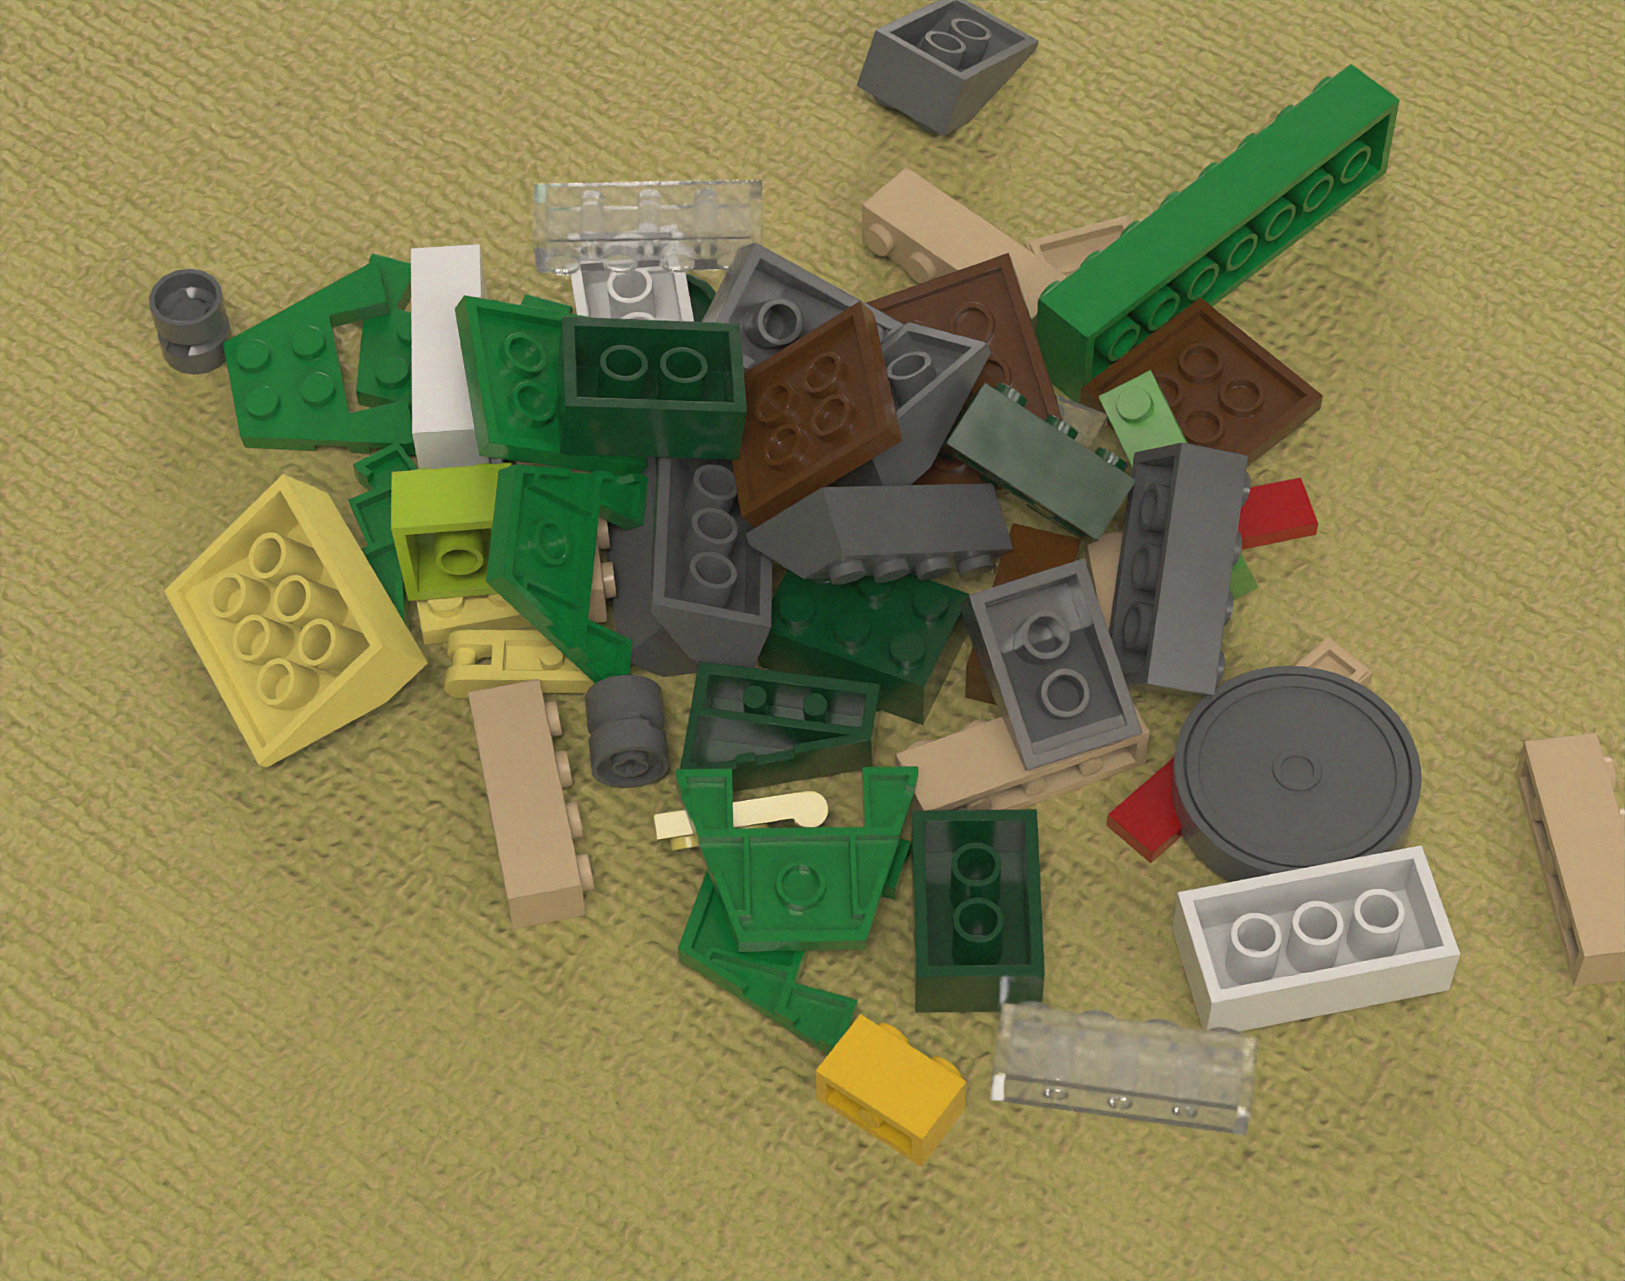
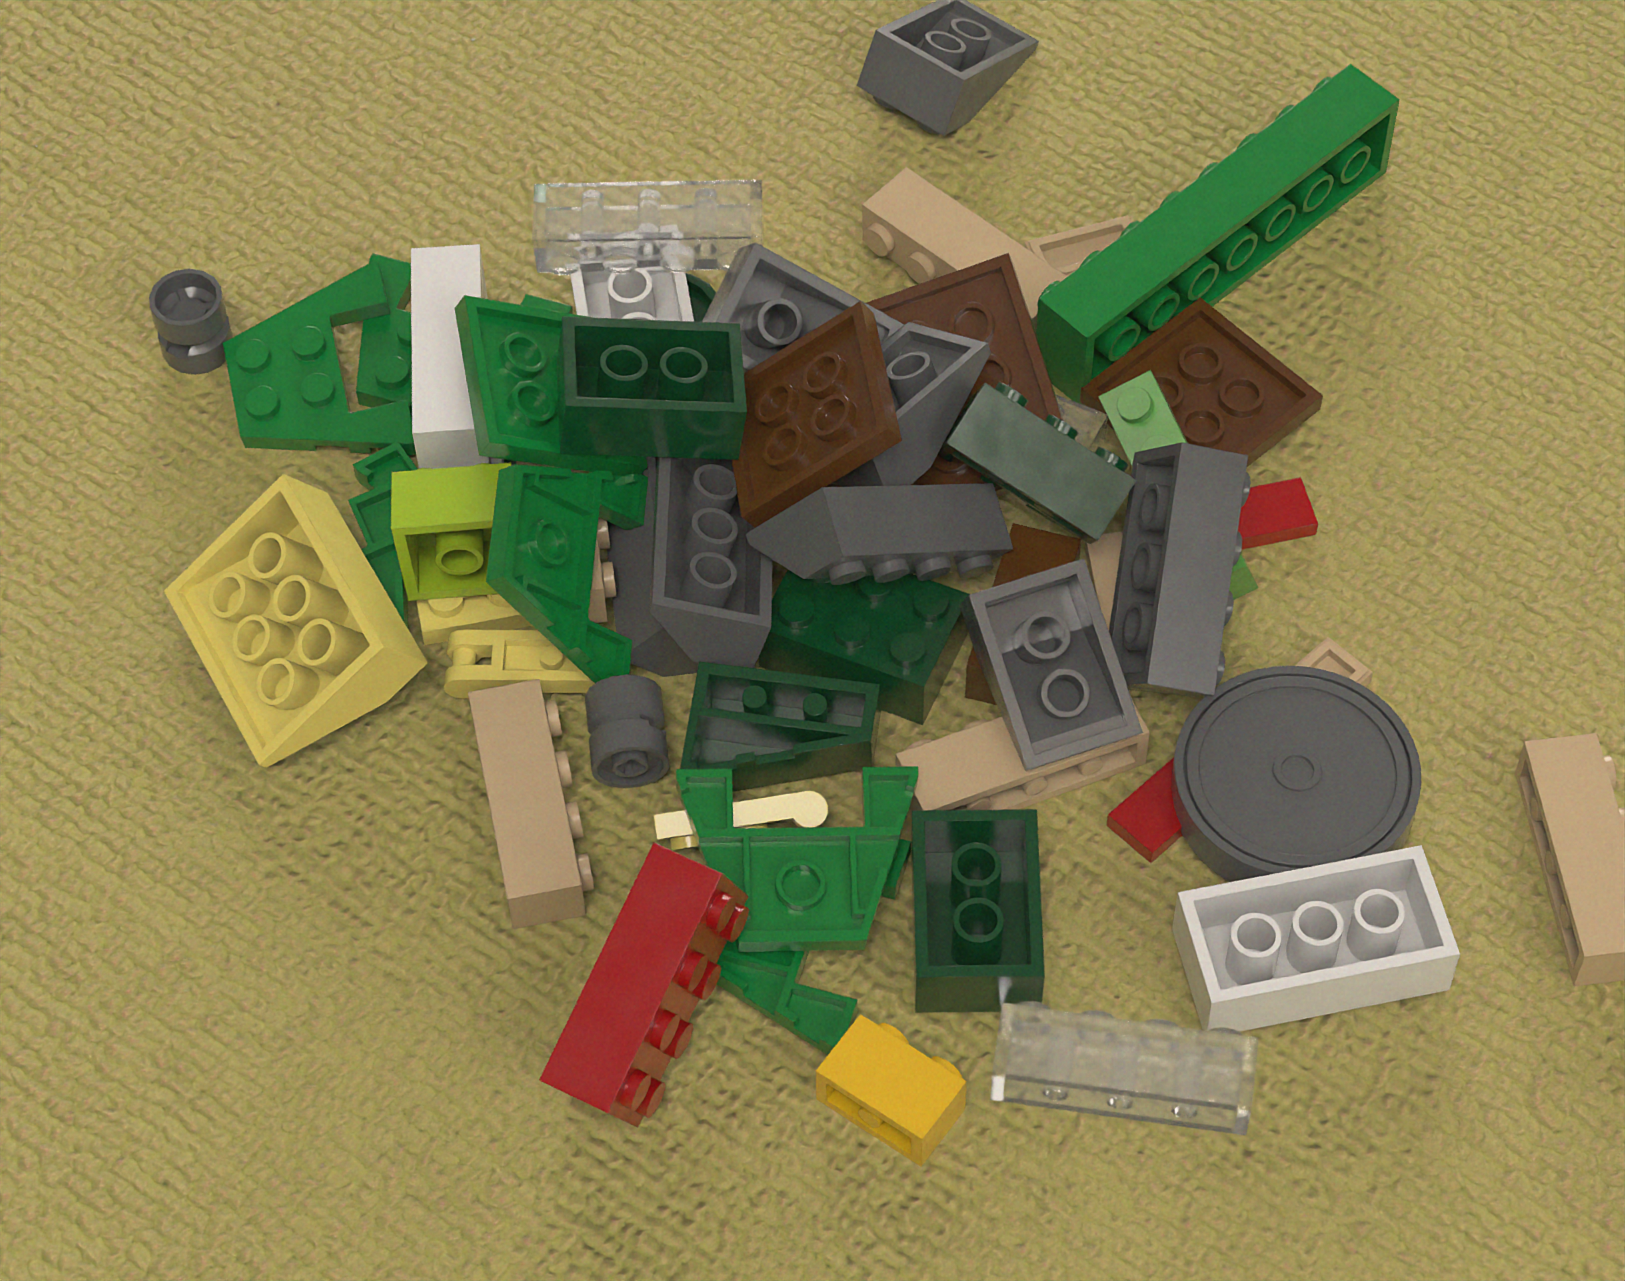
(647, 986): none -> red brick

